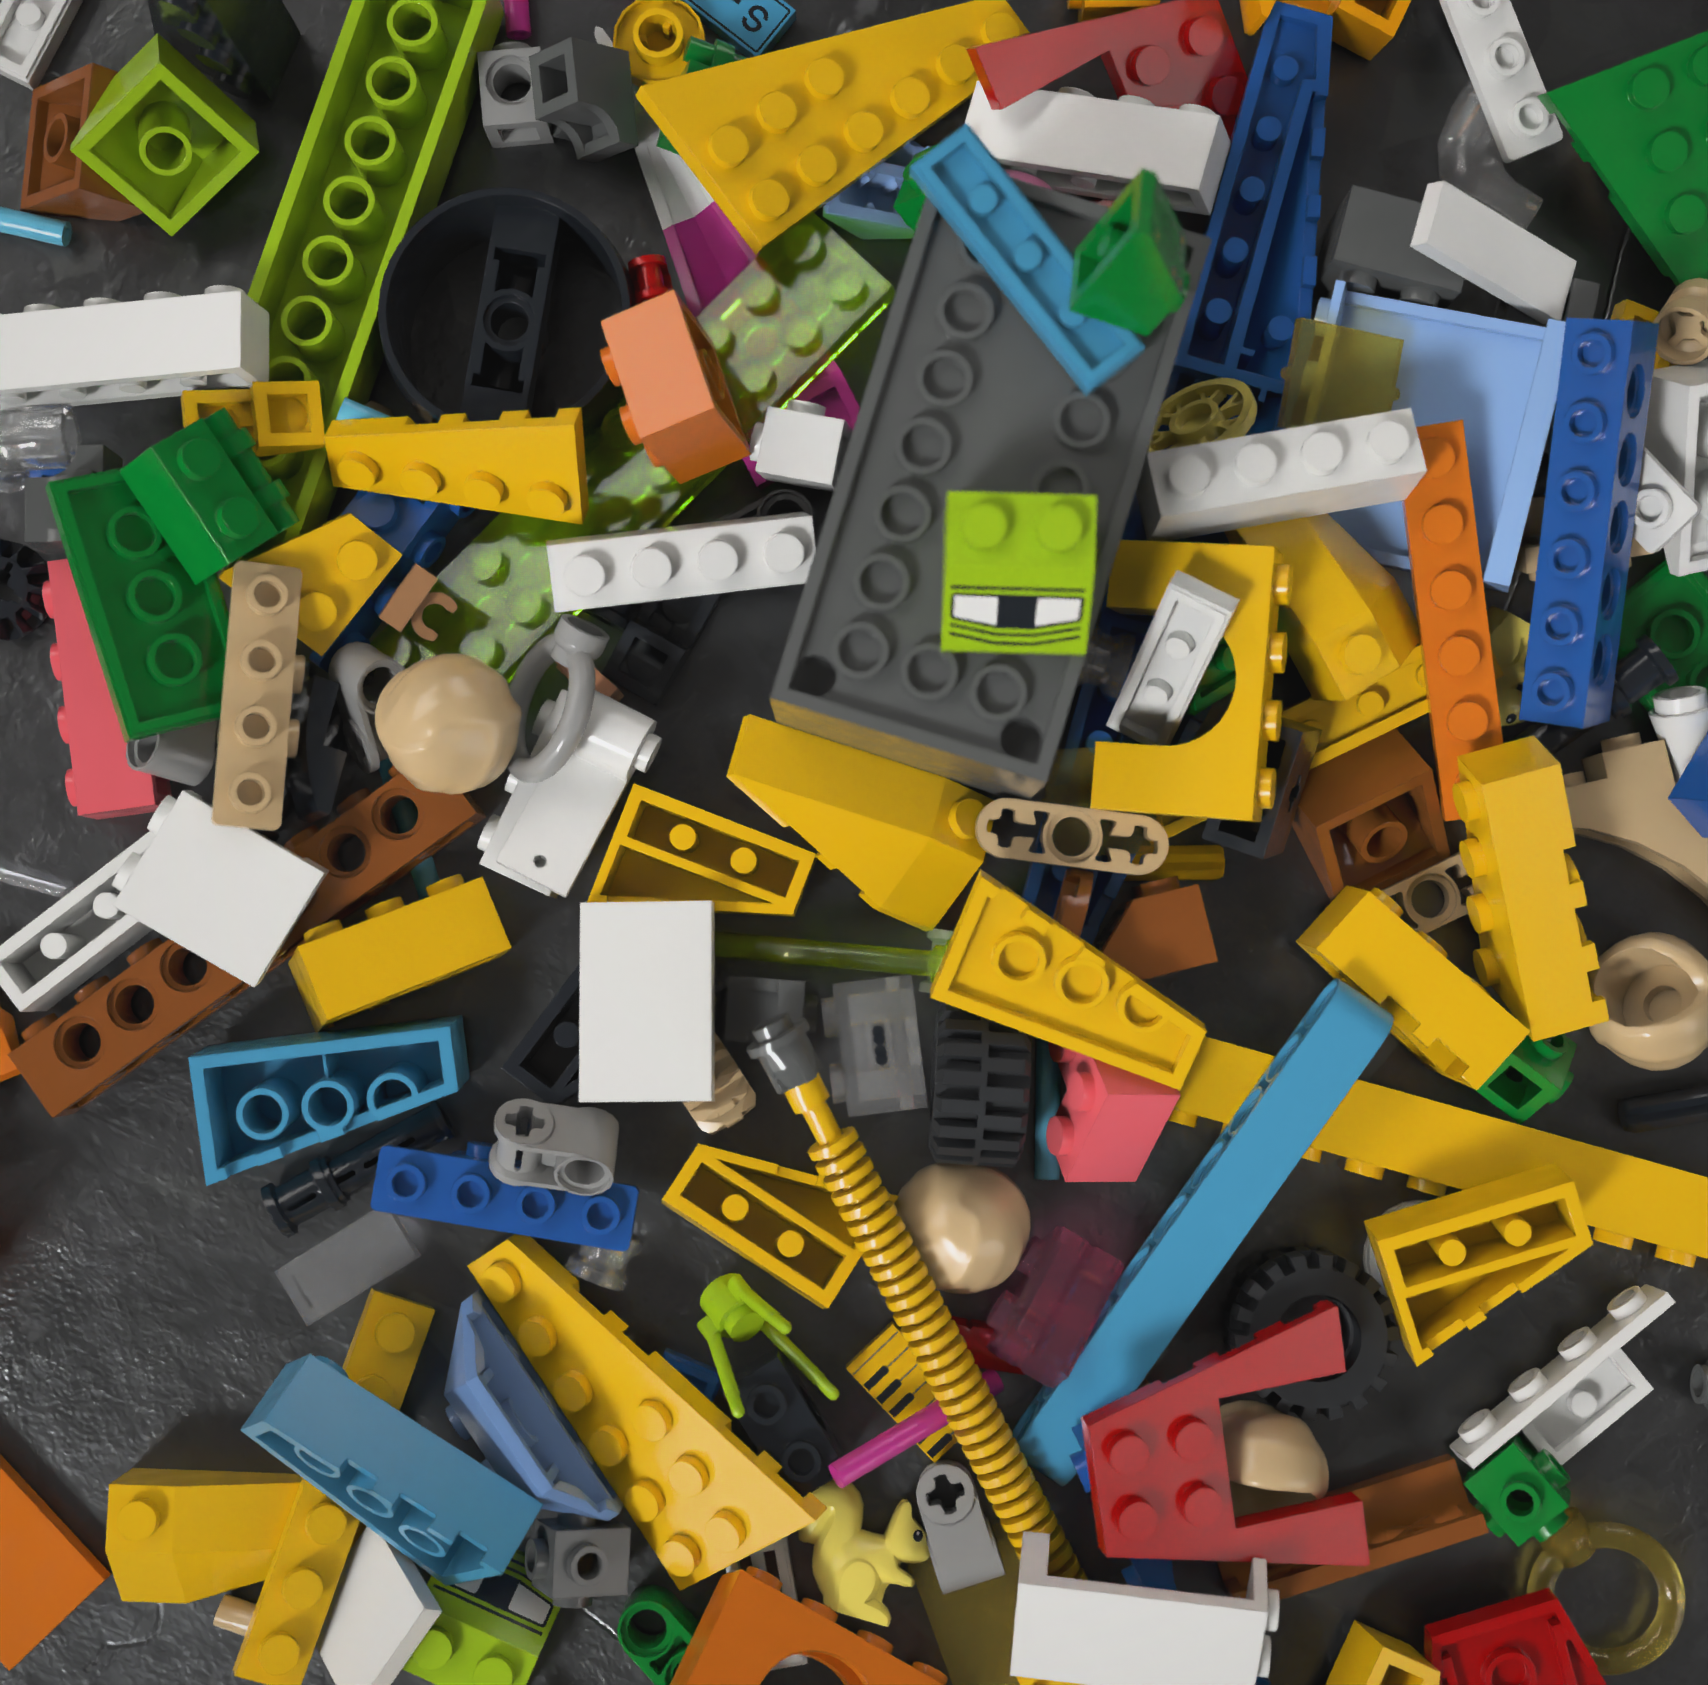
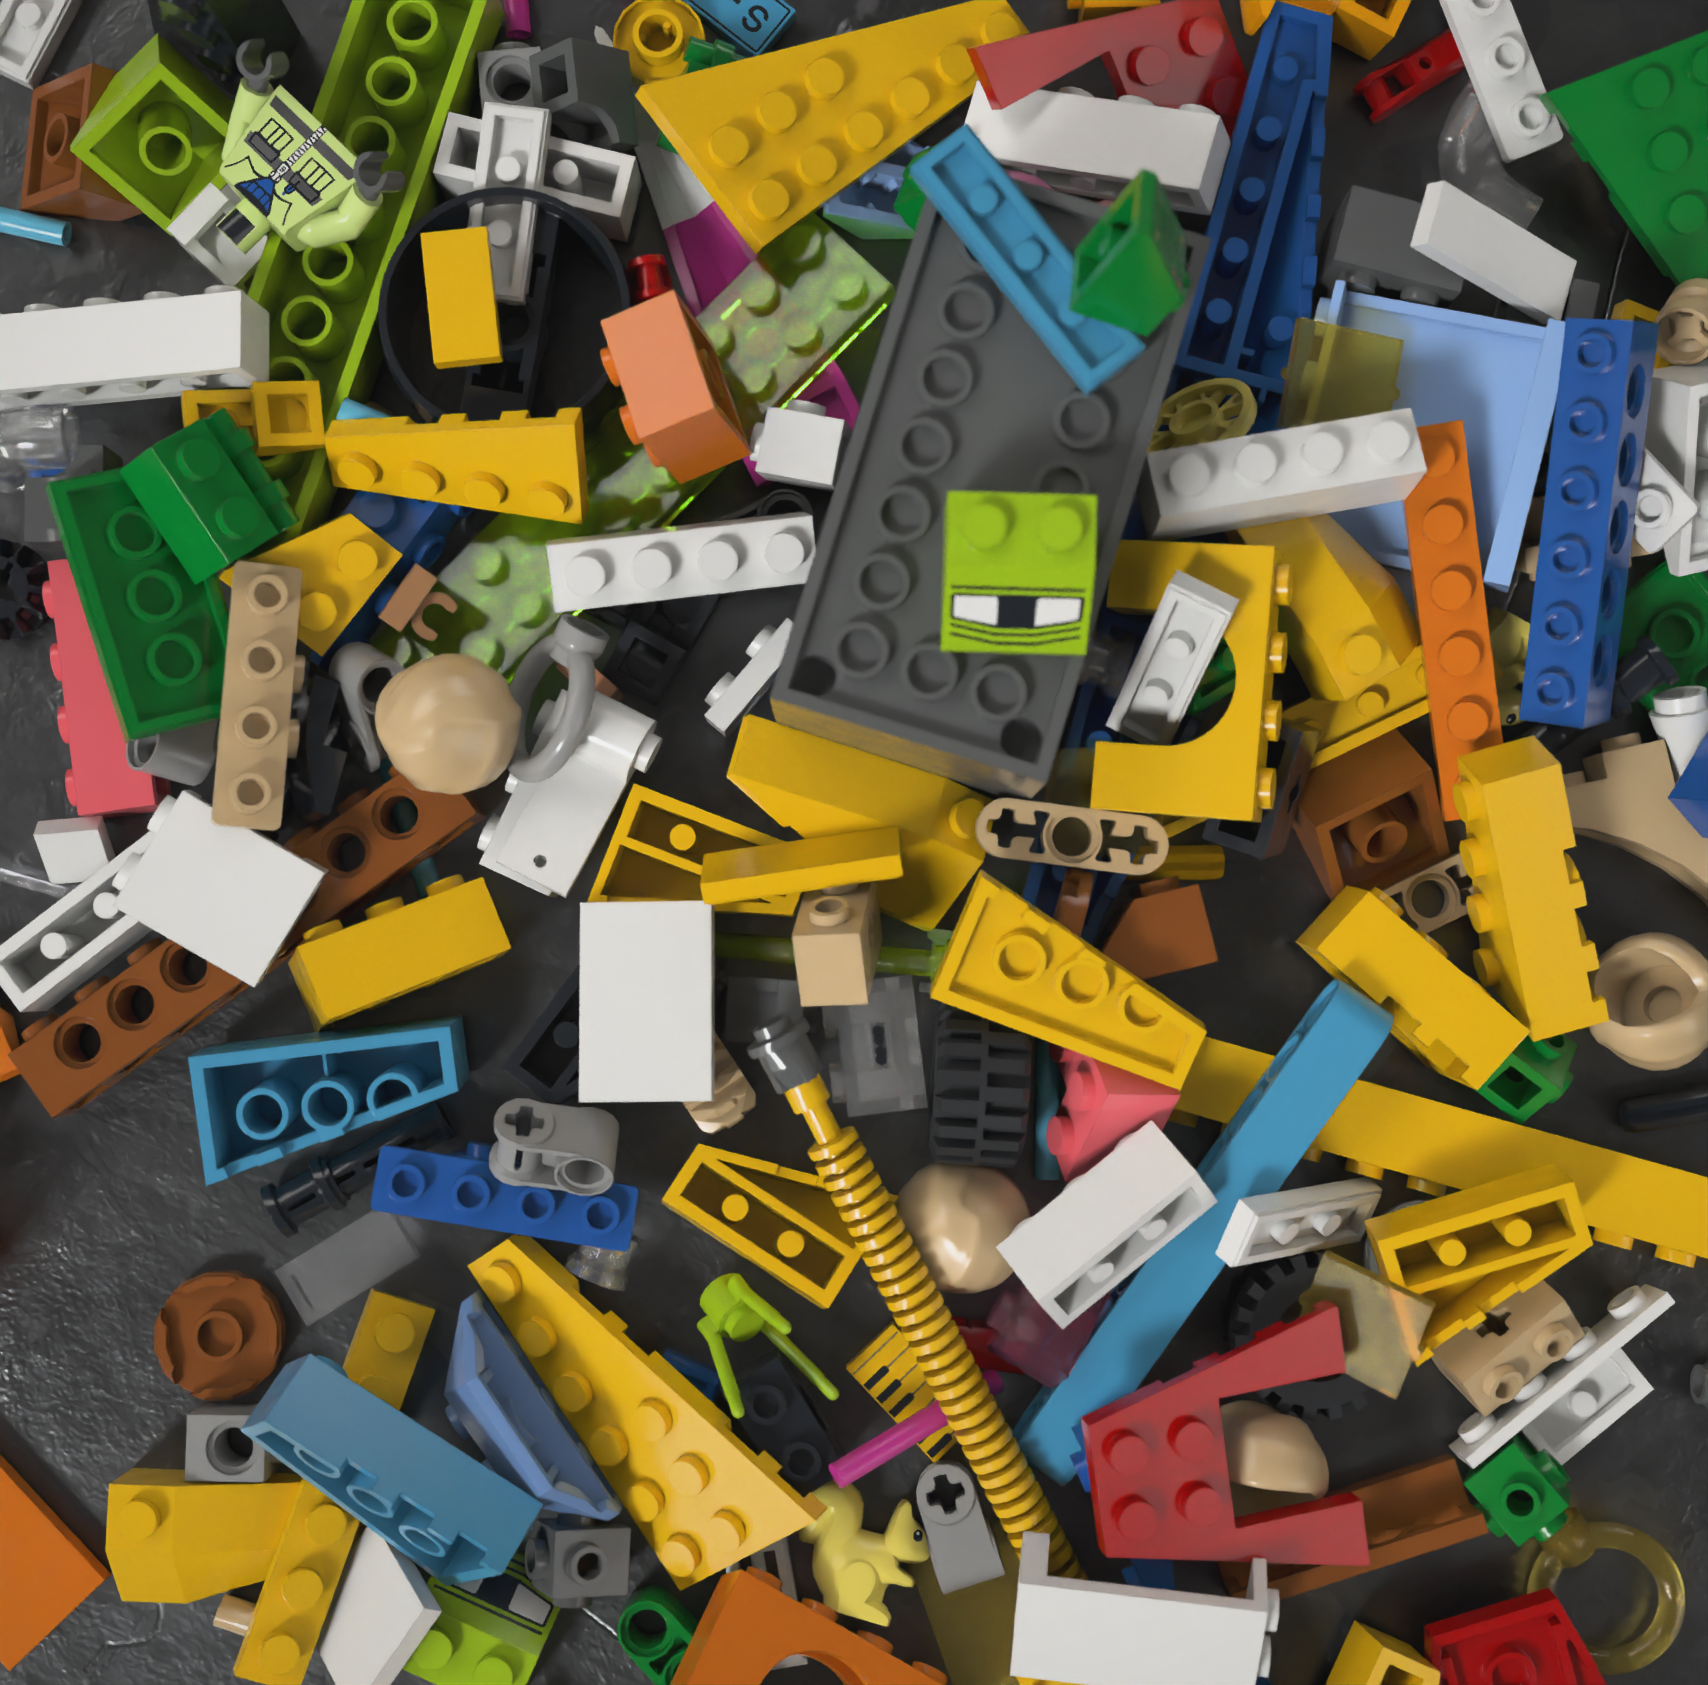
(73, 848): none -> white tile
(208, 246): none -> white brick
(209, 1451): none -> light grey brick
(220, 1335): none -> dark orange tile
(292, 167): none -> torso
(461, 297): none -> yellow tile
(515, 156): none -> white tile
(589, 178): none -> white brick
(736, 696): none -> white plate
(802, 865): none -> yellow tile
(837, 944): none -> tan brick
(1106, 1224): none -> white brick
(1298, 1221): none -> white tile
(1377, 1321): none -> clear yellow piece
(1415, 73): none -> red bar
(1509, 1347): none -> tan brick

